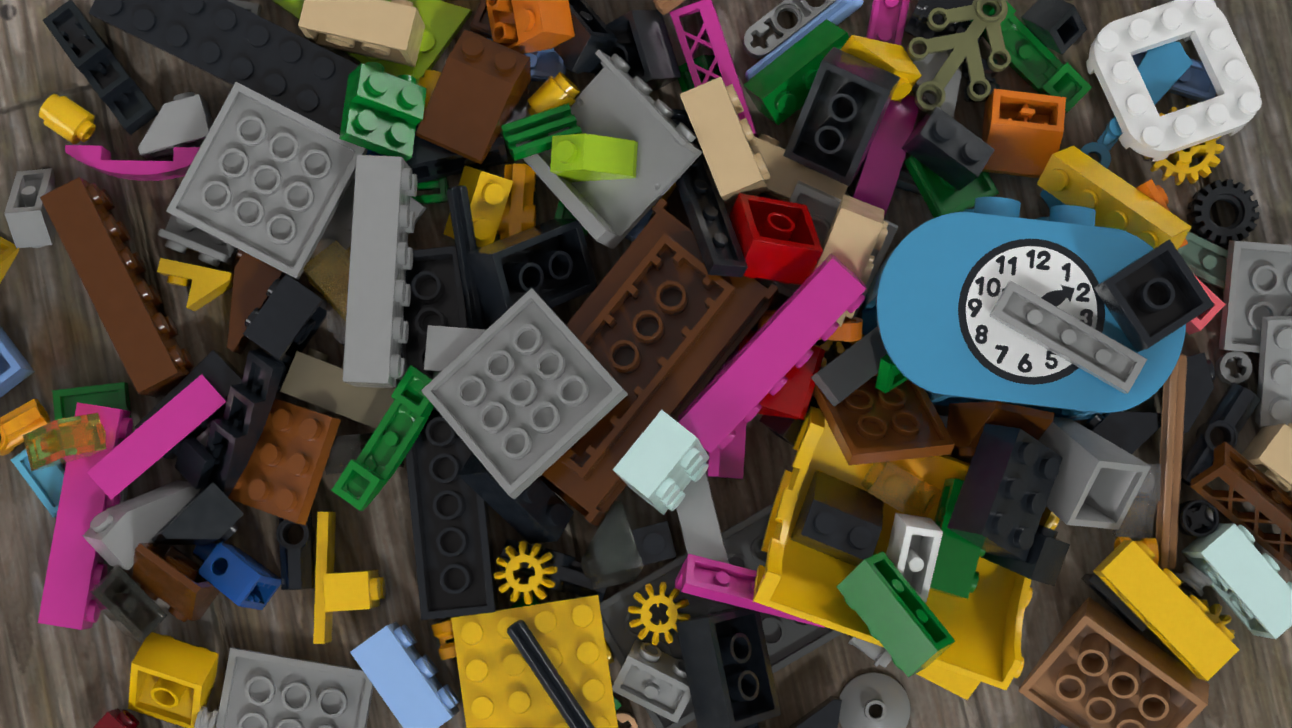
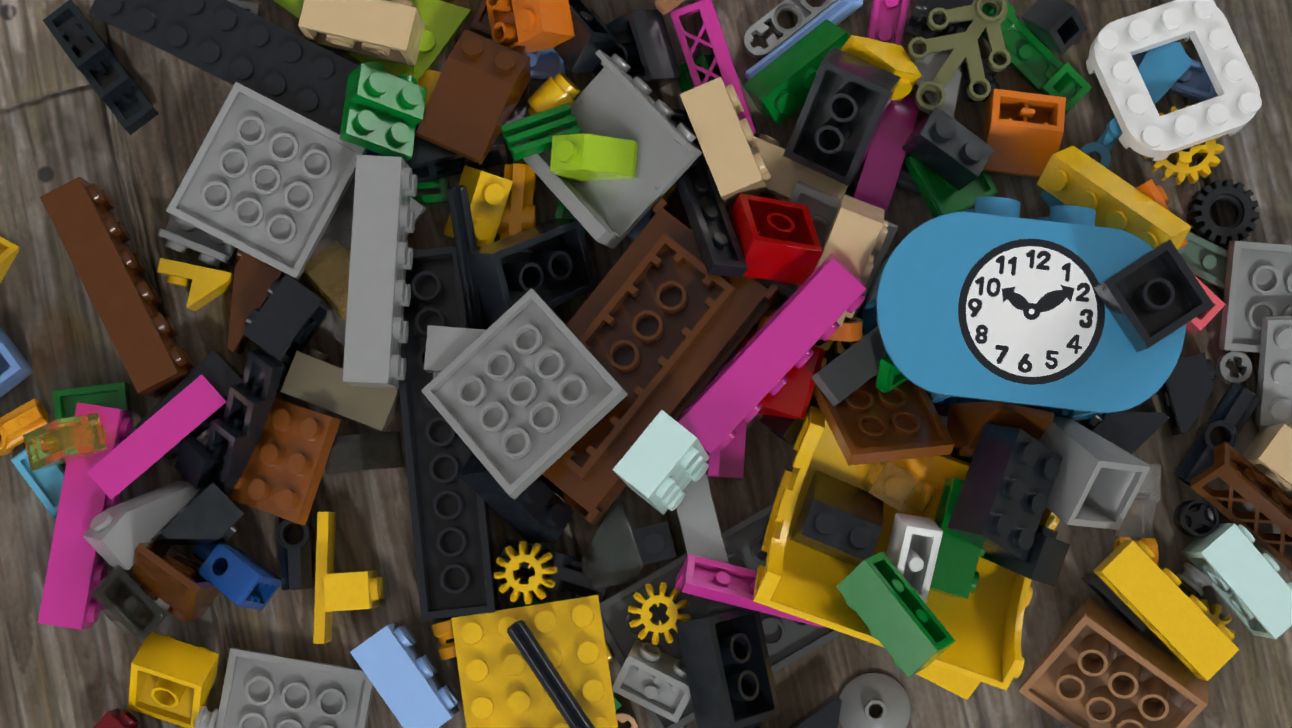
(25, 211): light grey slope -> none
(67, 119): yellow brick -> none
(100, 160): dark pink slope -> none
(178, 124): light grey slope -> none
(389, 442): green slope -> none
(875, 652): light grey pin -> none
(1068, 337): light grey plate -> none
(1171, 464): medium nougat axle -> none

